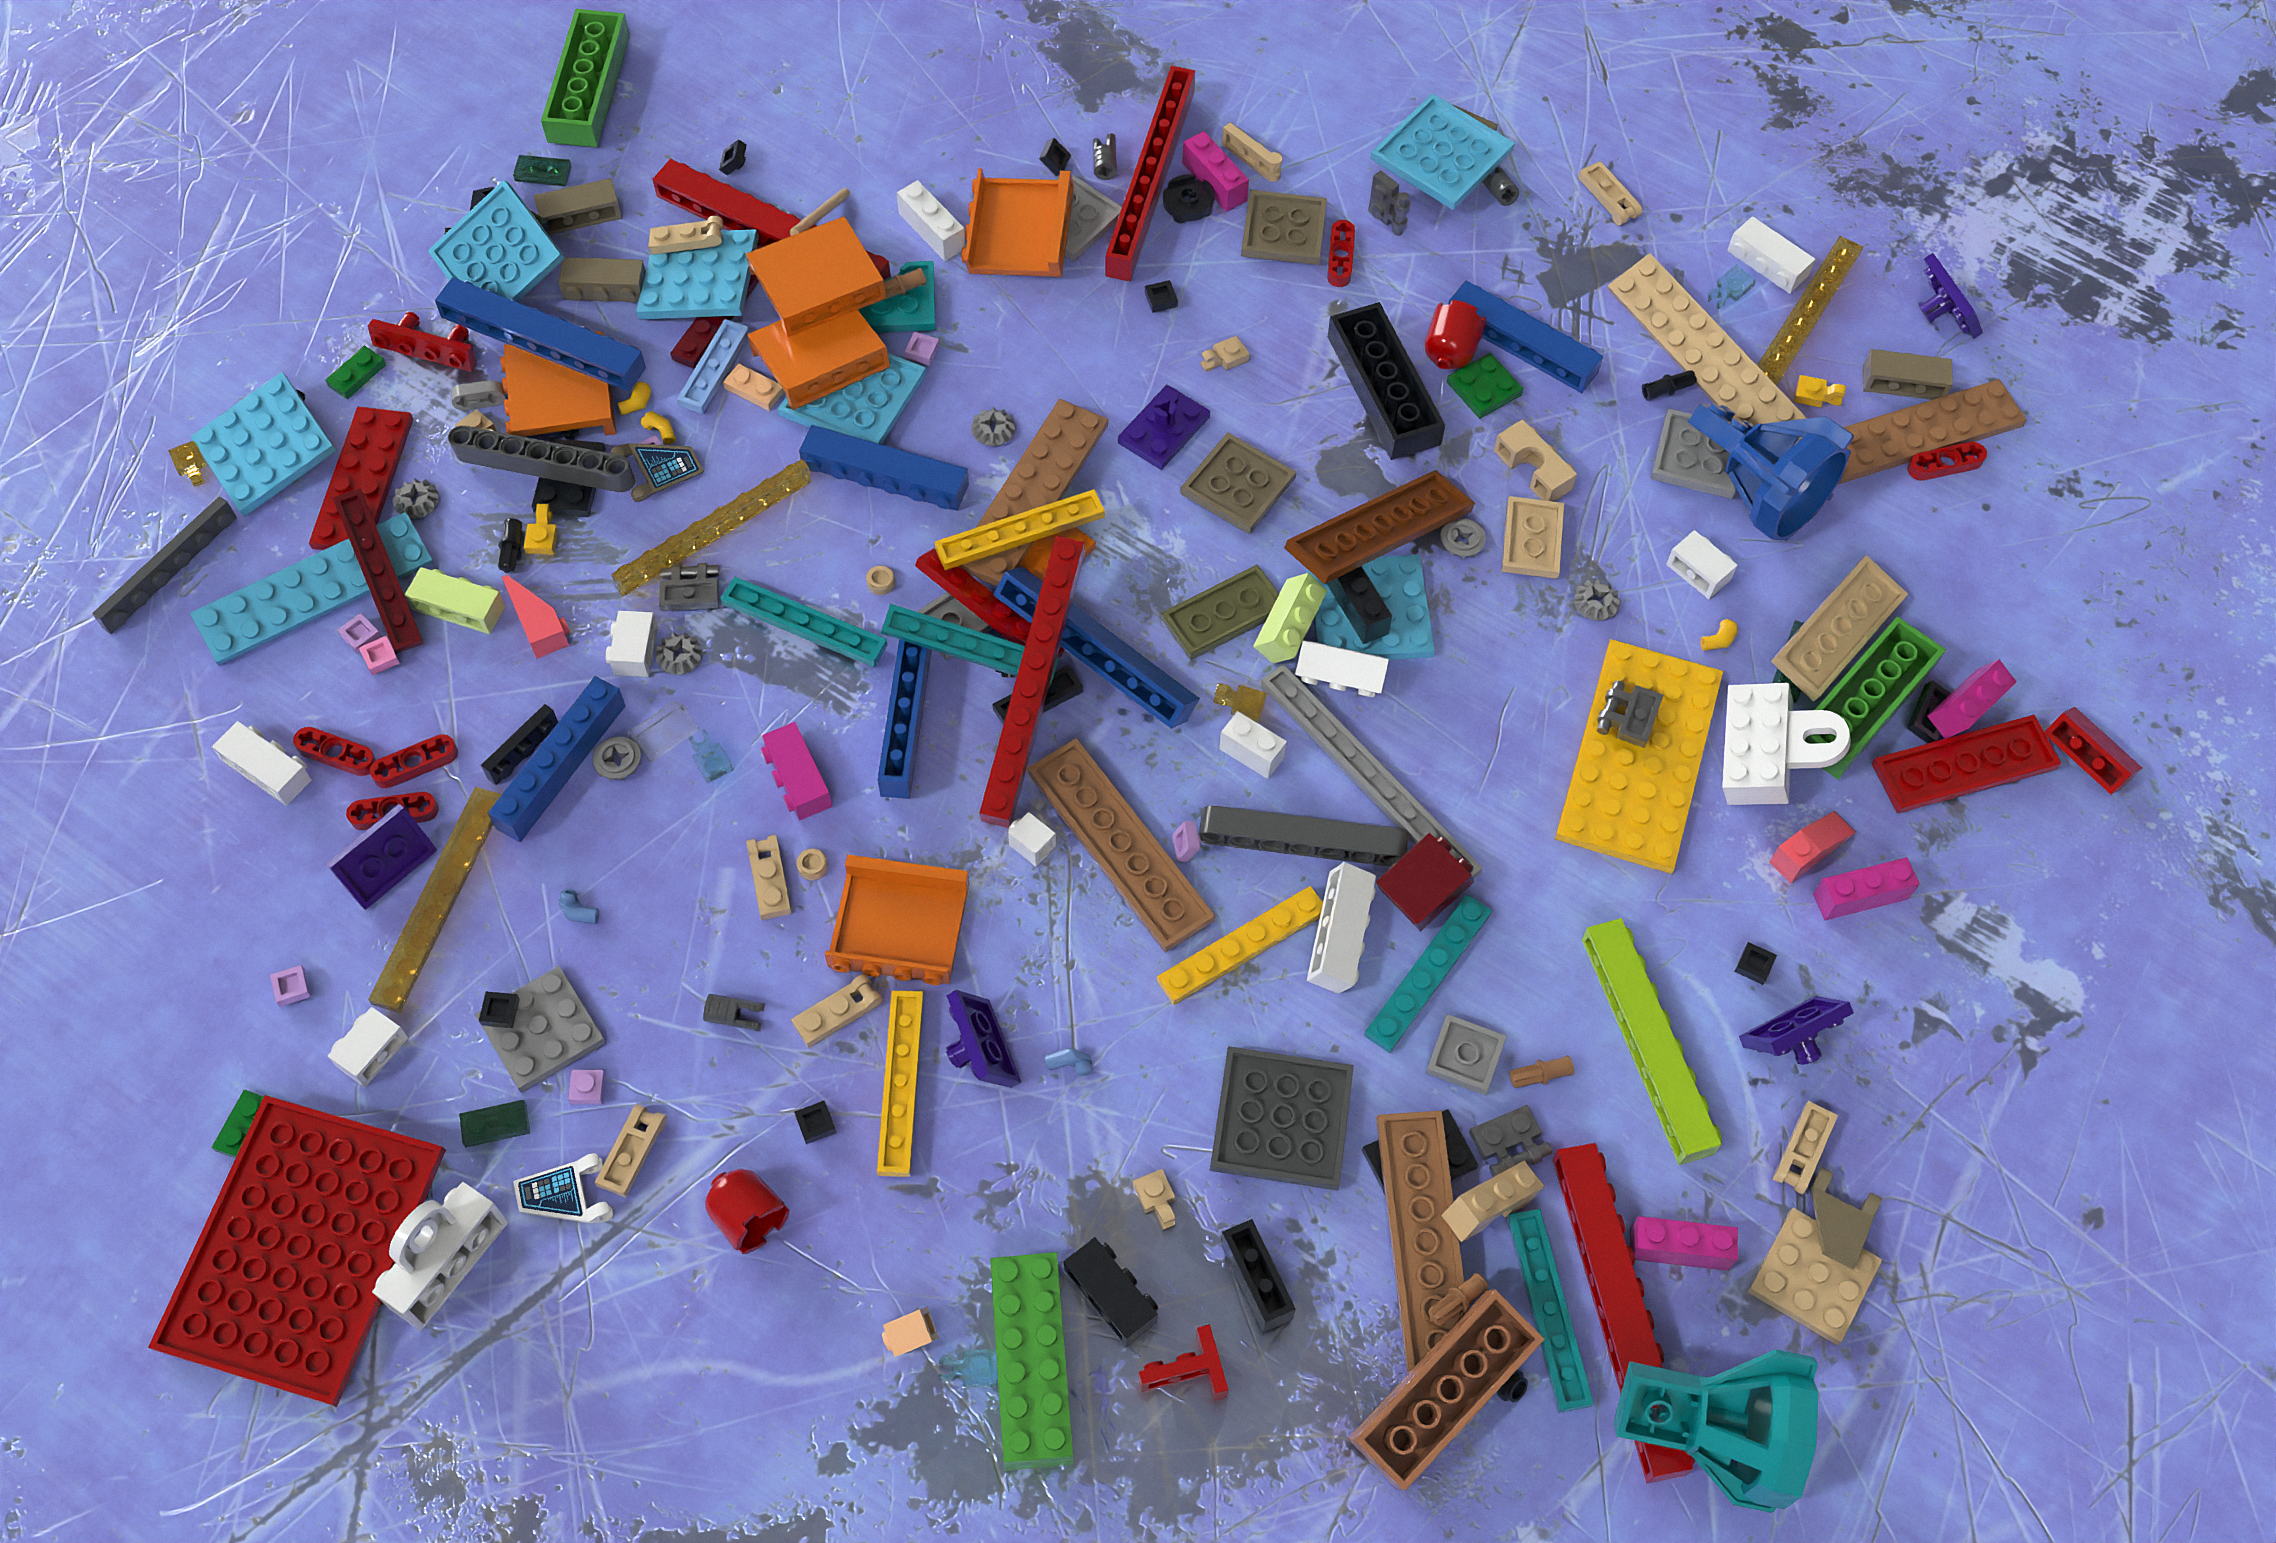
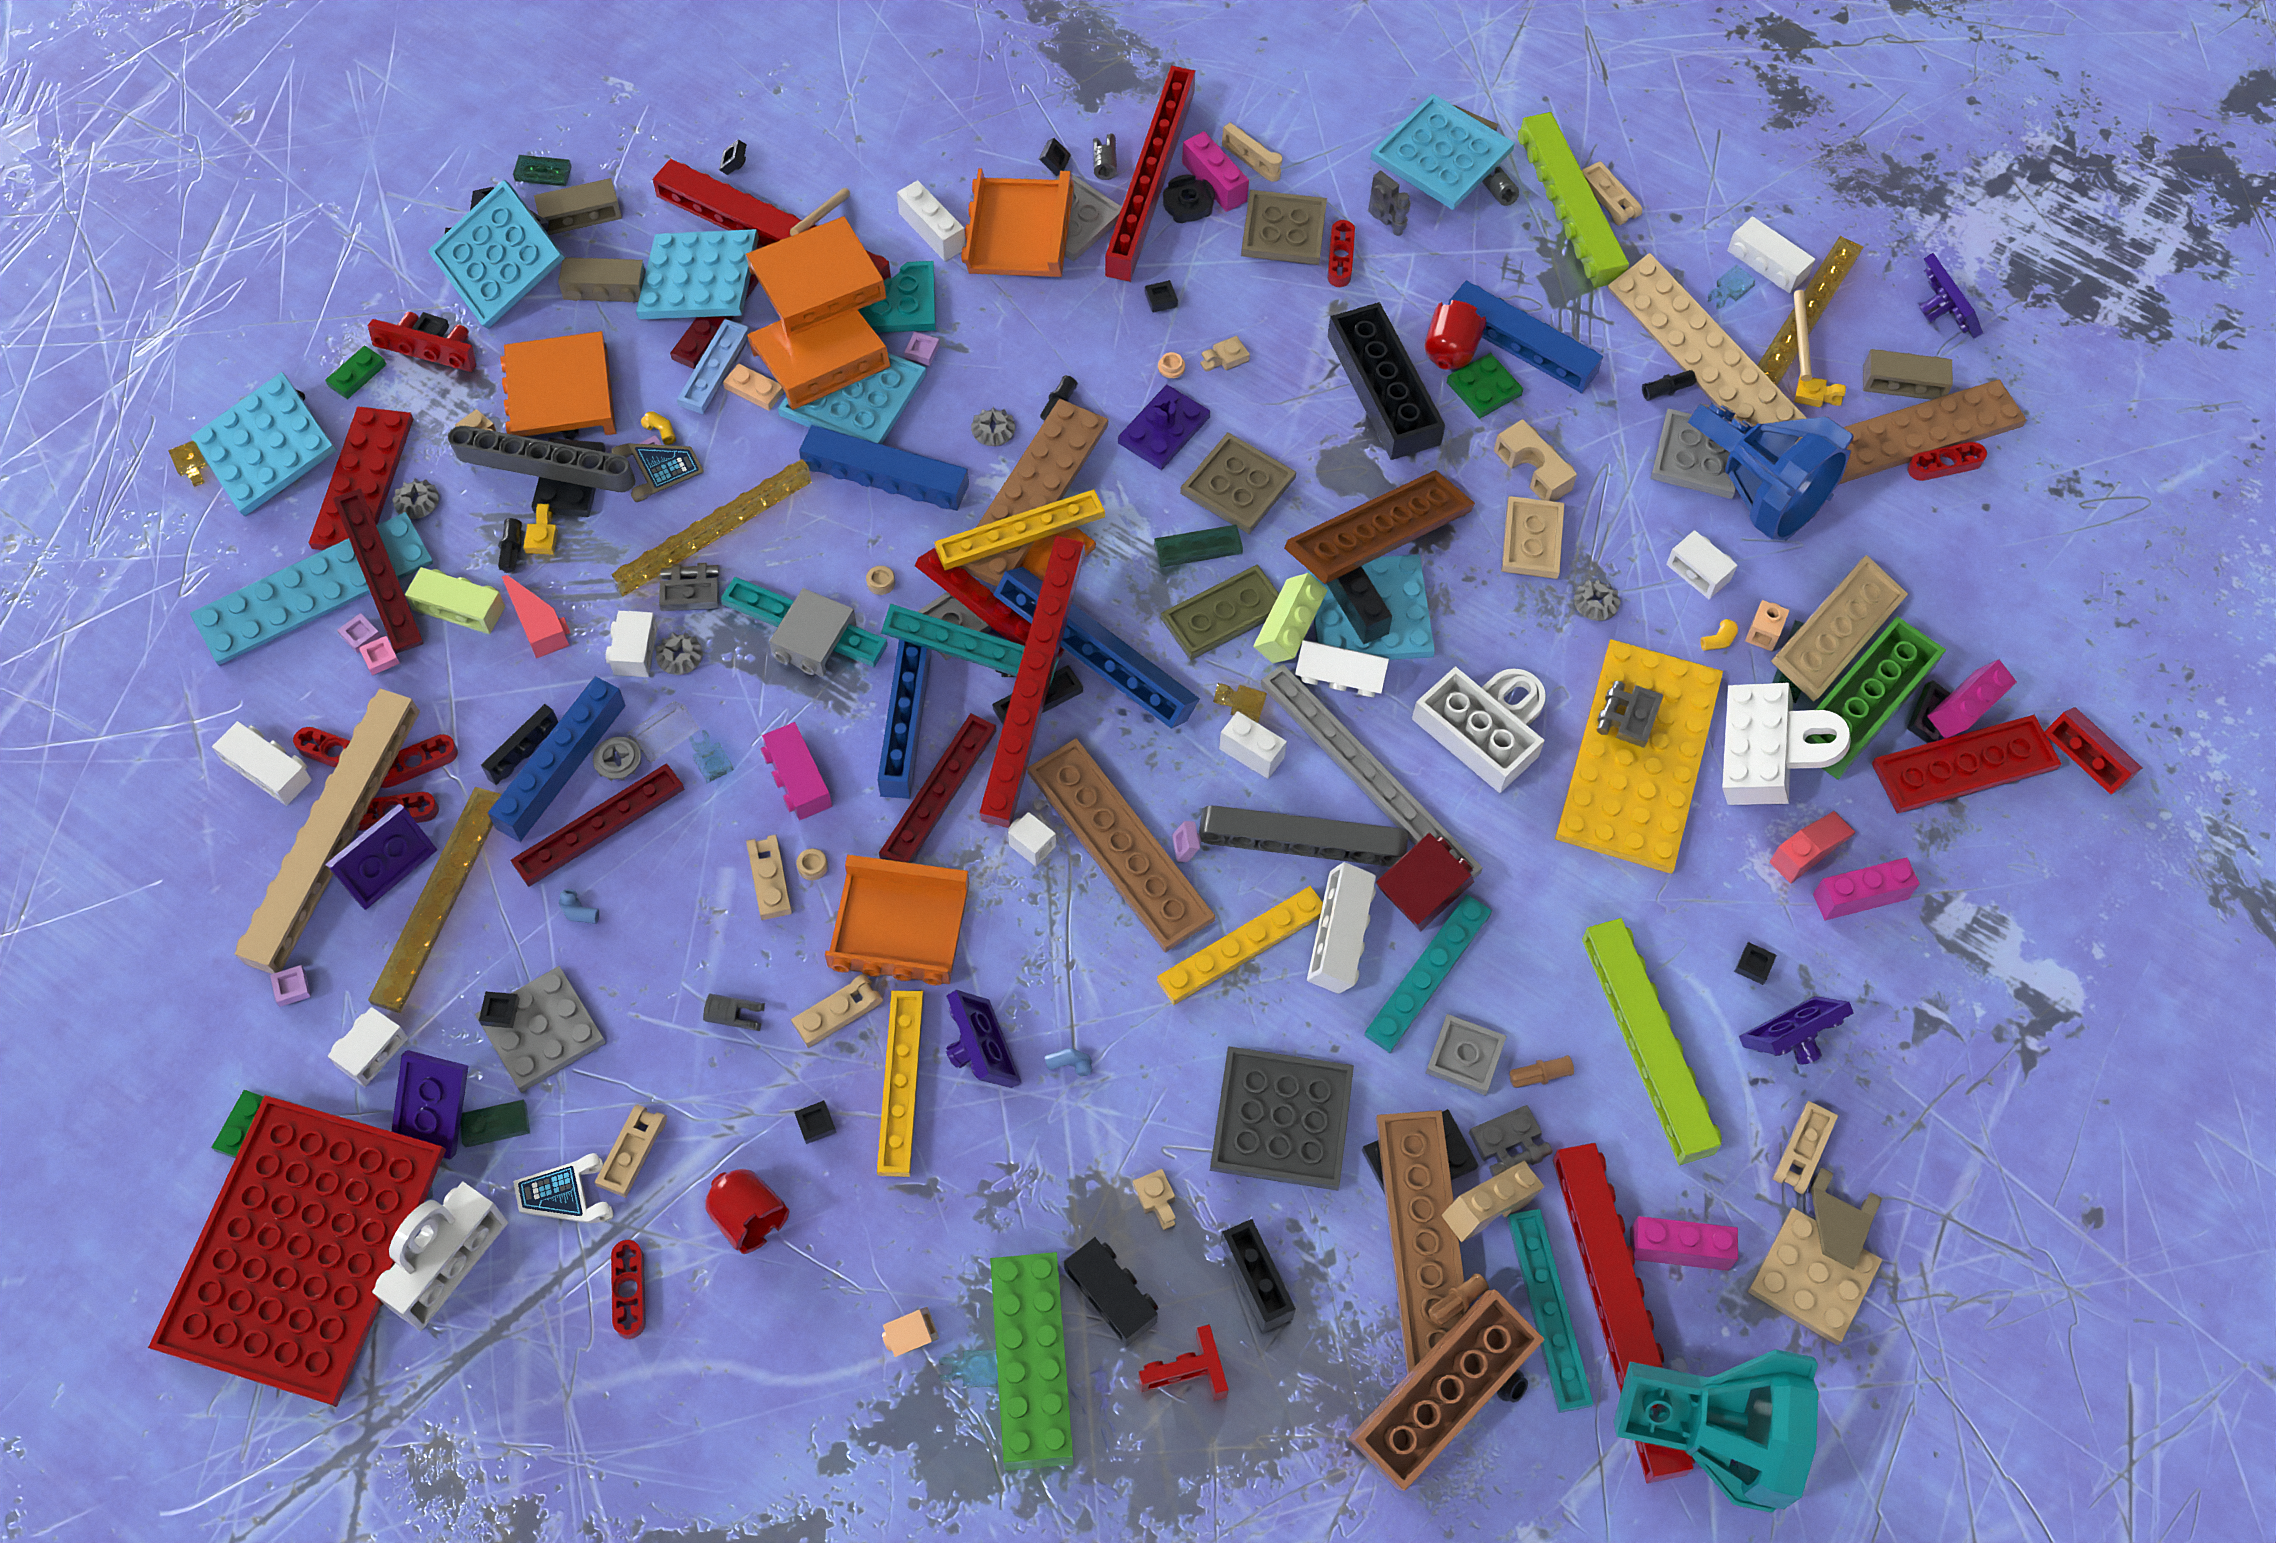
(164, 565): dark grey plate -> none
(327, 832): none -> tan brick
(430, 1100): none -> dark purple plate
(431, 324): none -> black plate
(477, 395): light grey beam -> none
(541, 334): blue brick -> none
(585, 78): bright green brick -> none
(586, 1087): lavender plate -> none
(597, 825): none -> dark red plate
(638, 399): yellow arm -> none
(638, 1312): none -> red beam
(686, 236): tan plate -> none
(811, 632): none -> light grey panel
(905, 282): medium nougat axle -> none
(938, 790): none -> dark red plate
(1063, 391): none -> black axle
(1171, 365): none -> light nougat plate
(1198, 546): none -> clear green plate
(1466, 529): light grey gear -> none
(1483, 727): none -> white brick
(1572, 199): none -> lime brick
(1767, 625): none -> light nougat brick
(1802, 335): none -> tan bar

